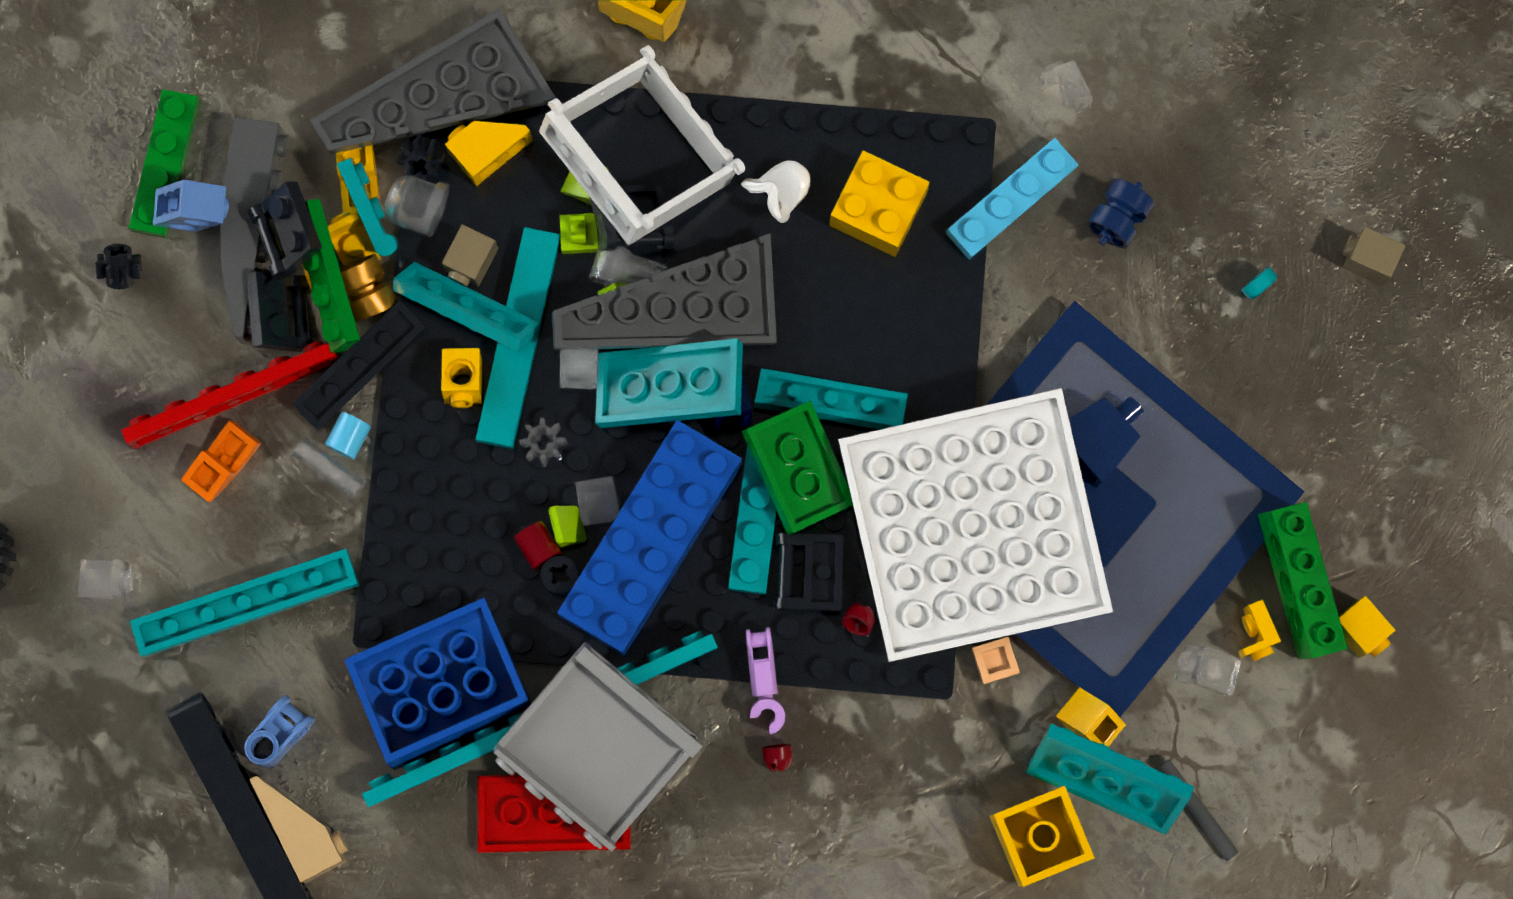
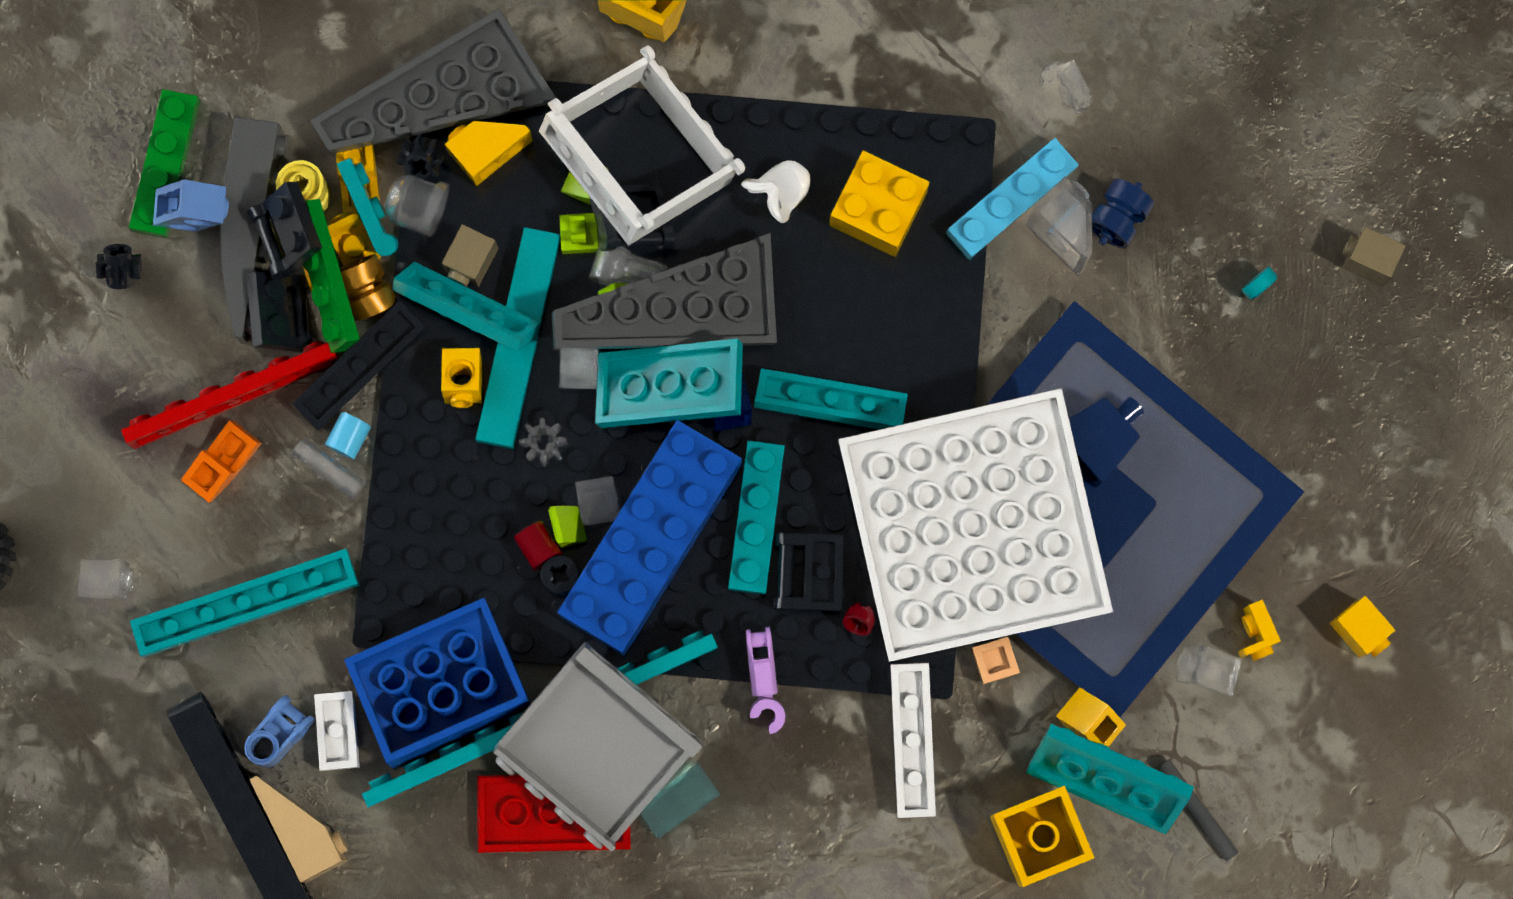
(309, 180): none -> light yellow wheel
(336, 731): none -> white plate
(679, 801): none -> clear light blue tile
(777, 756): dark red hinge -> none
(798, 467): green plate -> none
(913, 740): none -> white plate
(1065, 223): none -> clear slope
(1302, 581): green brick -> none

